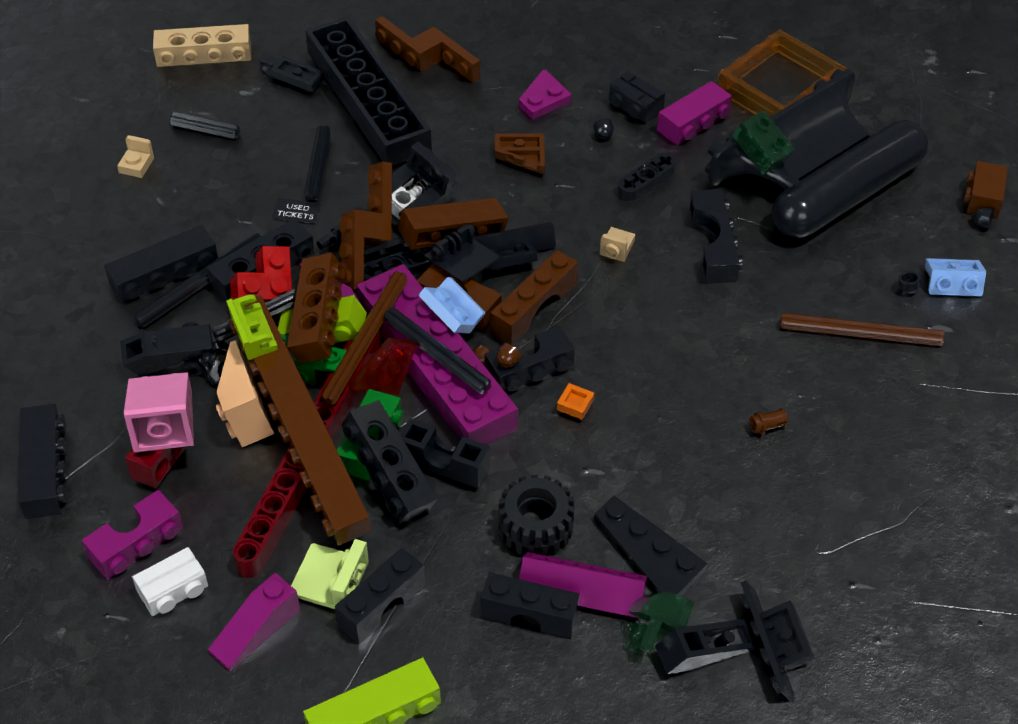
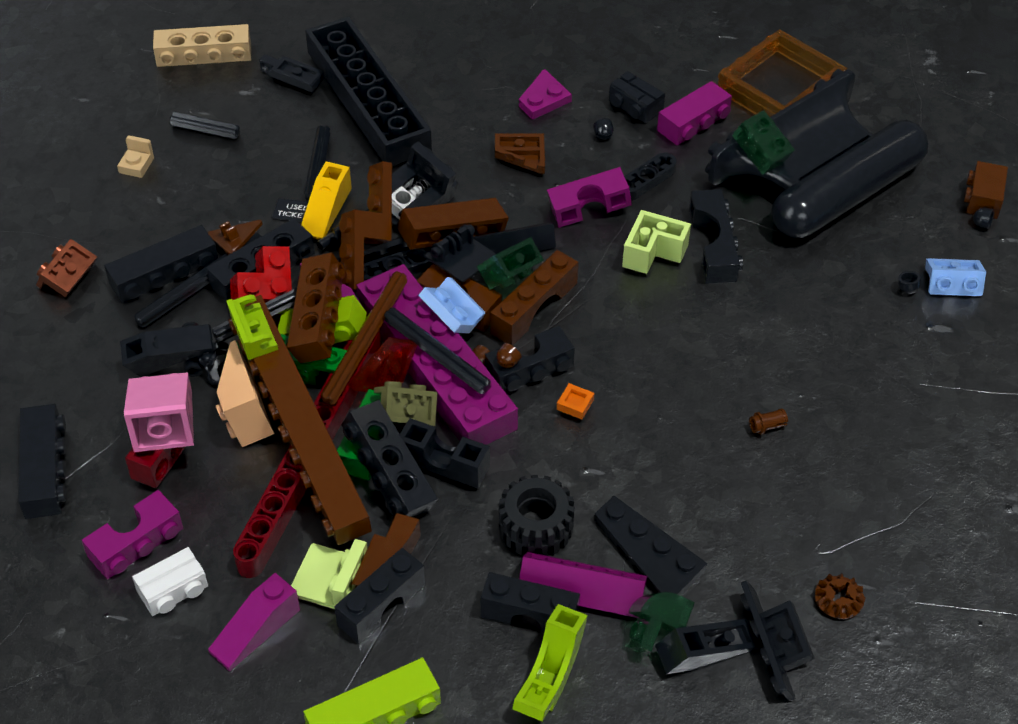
(66, 268): none -> copper bracket
(234, 237): none -> reddish brown piece
(326, 199): none -> yellow slope
(402, 534): none -> reddish brown slope
(408, 402): none -> olive bracket
(427, 49): reddish brown bracket -> none
(510, 263): none -> clear green brick
(553, 663): none -> lime arch
(605, 187): none -> magenta arch
(616, 244): tan bracket -> none
(652, 237): none -> yellowish green brick
(846, 606): none -> reddish brown gear
(862, 329): reddish brown axle -> none

